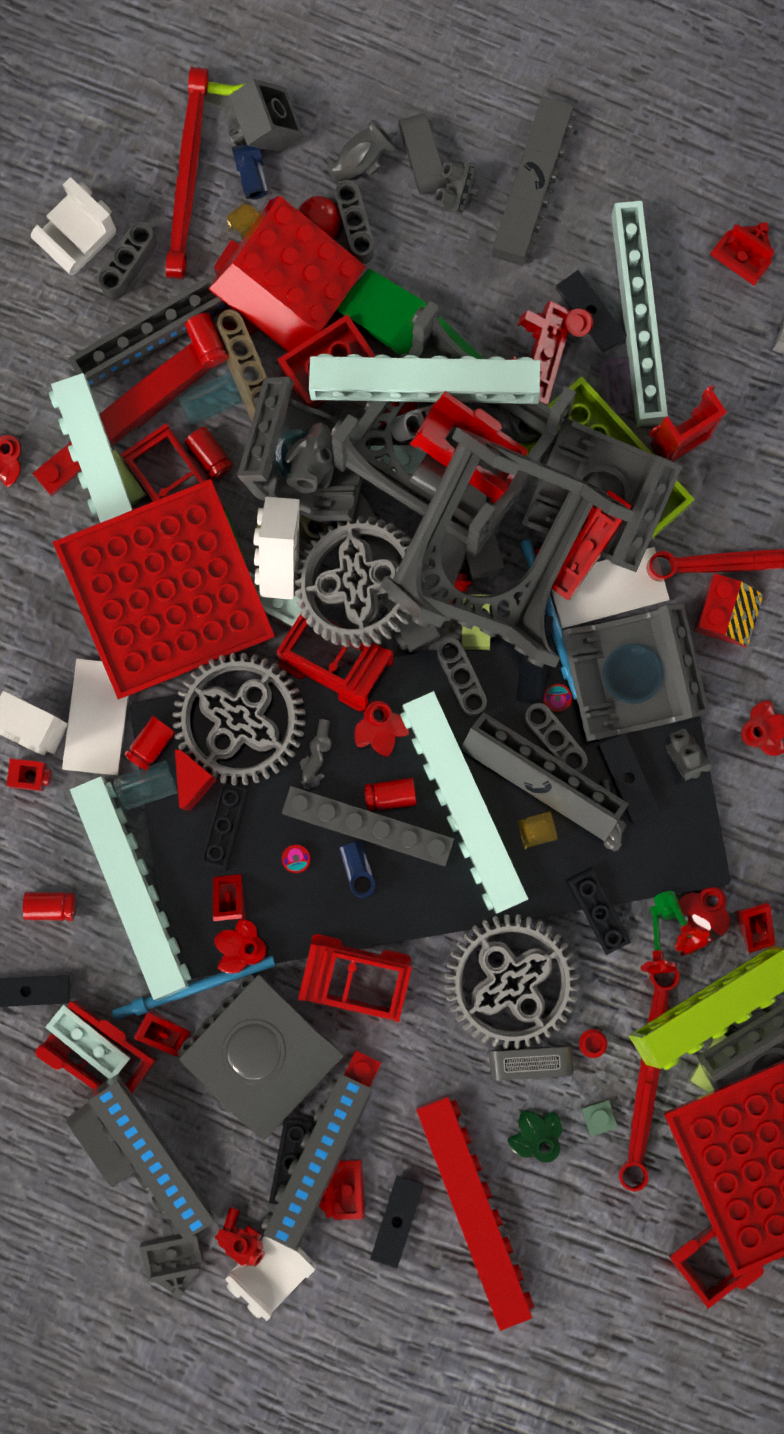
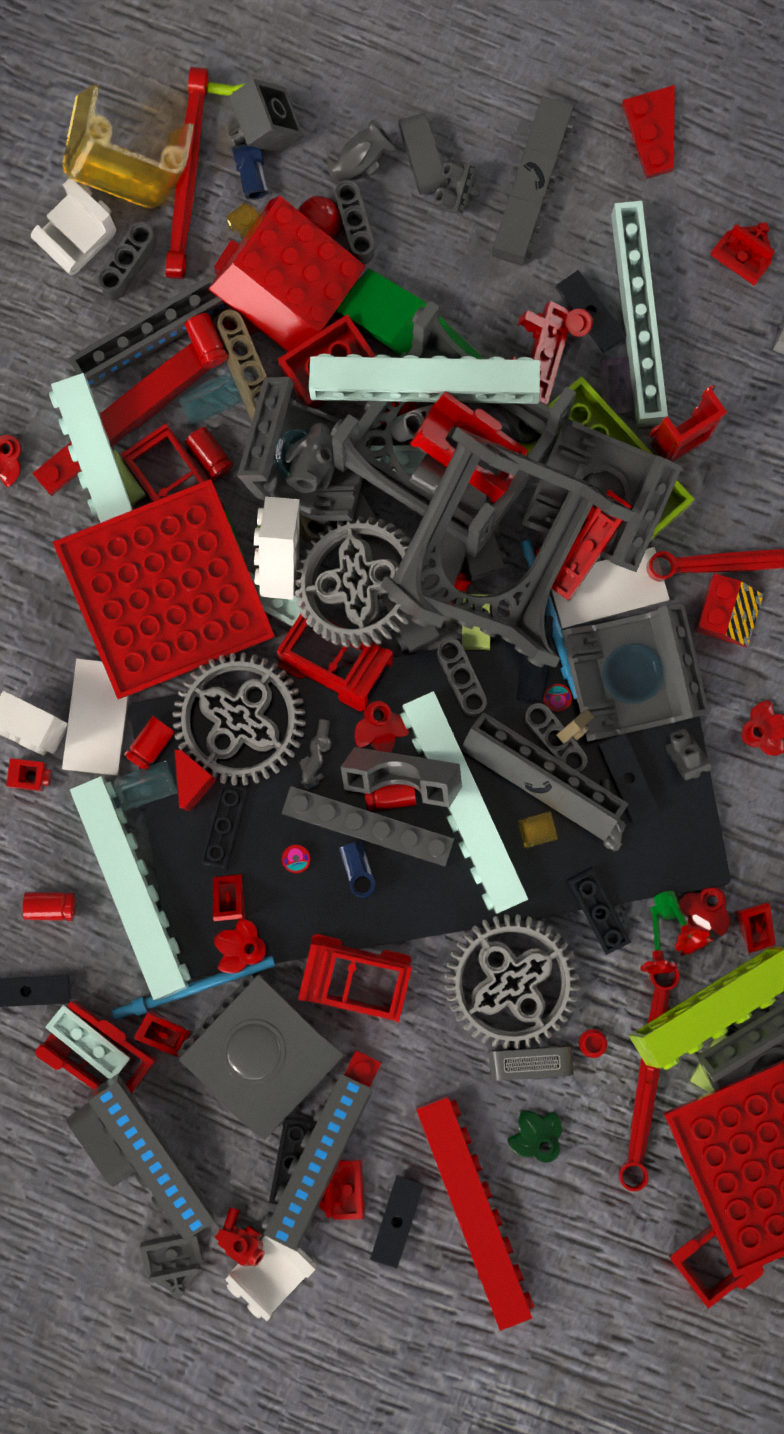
(114, 169): none -> clear yellow windscreen
(372, 769): none -> dark grey arch
(576, 727): none -> dark tan plate
(599, 1117): sand green plate -> none
(652, 129): none -> red wing

